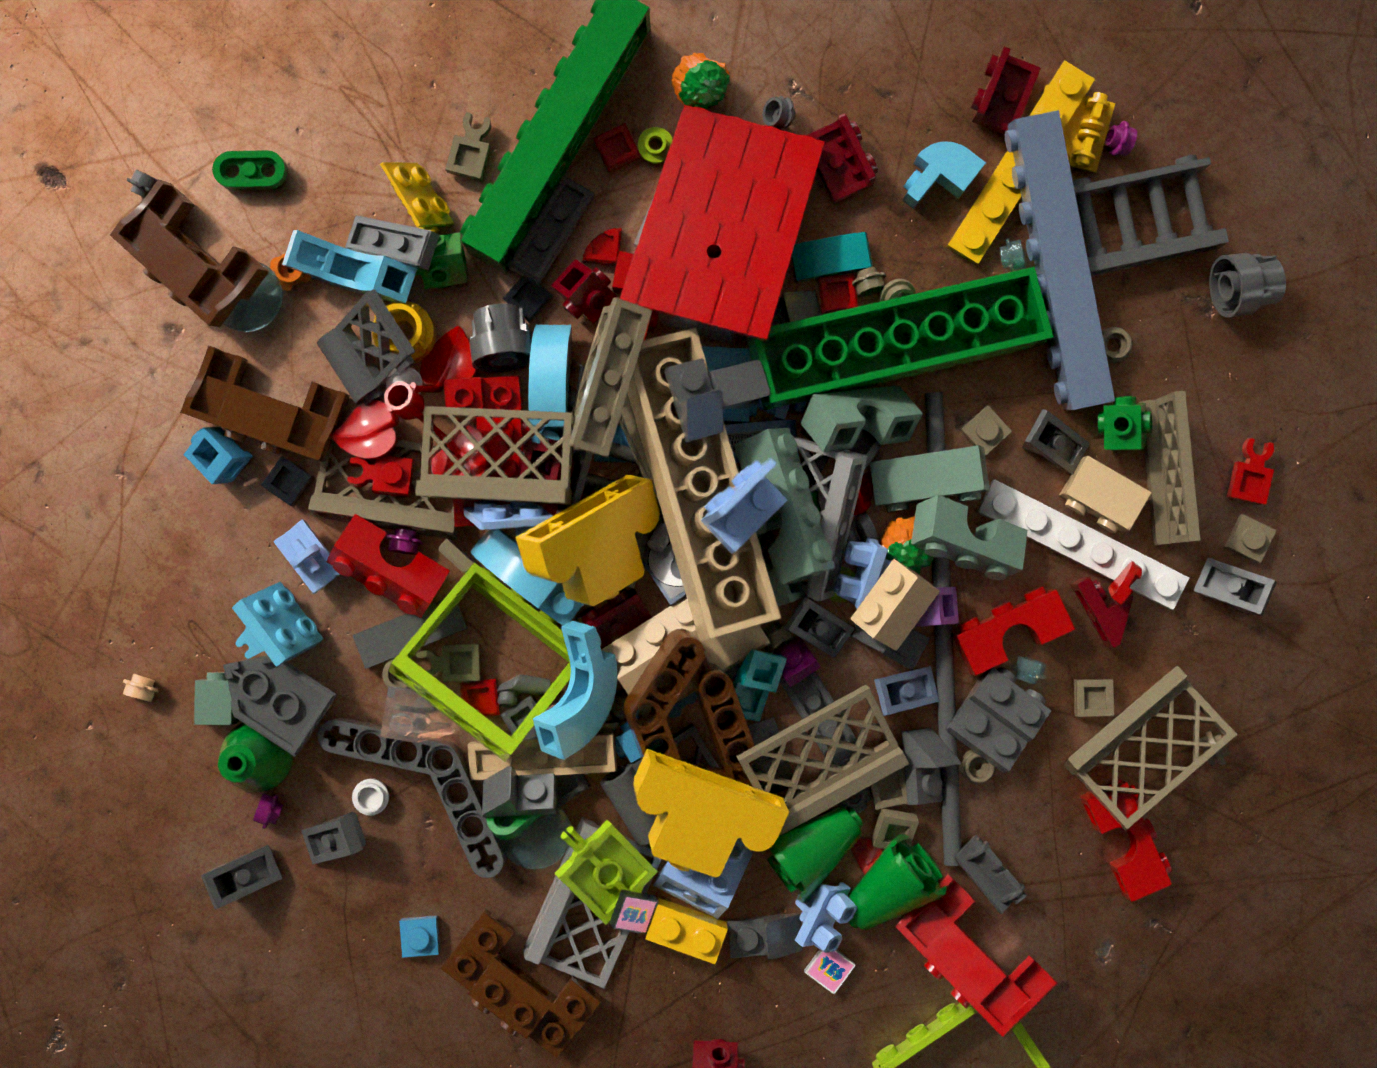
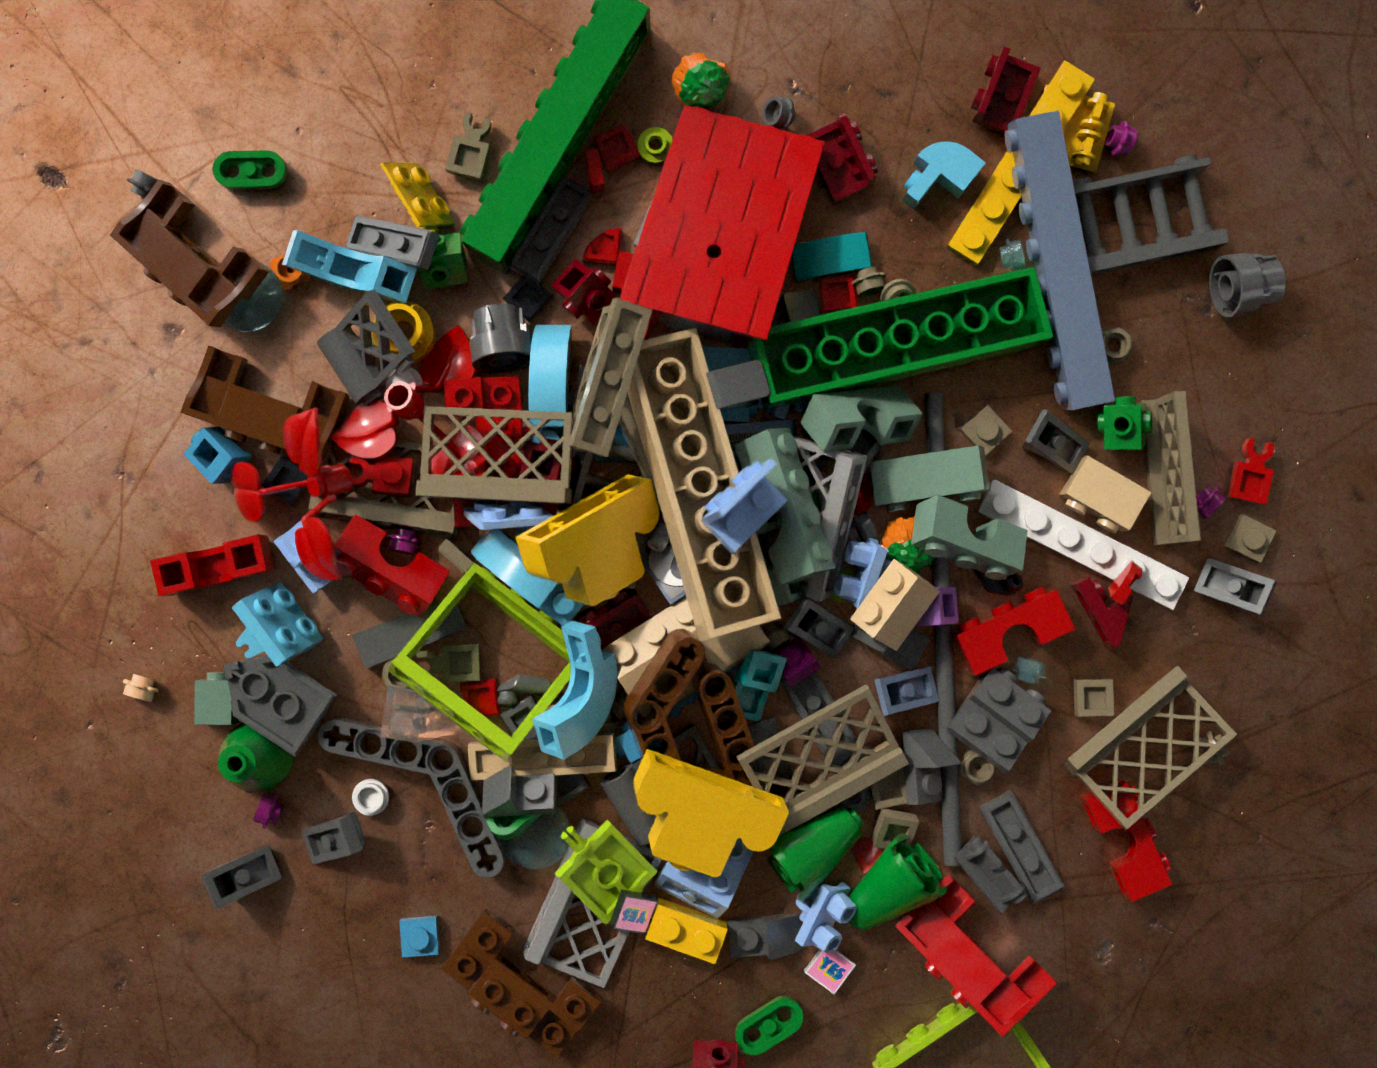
(213, 566): none -> red arch
(304, 448): none -> red plant
(594, 170): none -> red tile
(695, 400): dark grey slope -> none
(771, 1027): none -> green plate
(1002, 587): none -> black arm
(1021, 847): none -> dark grey tile
(1209, 501): none -> magenta plate

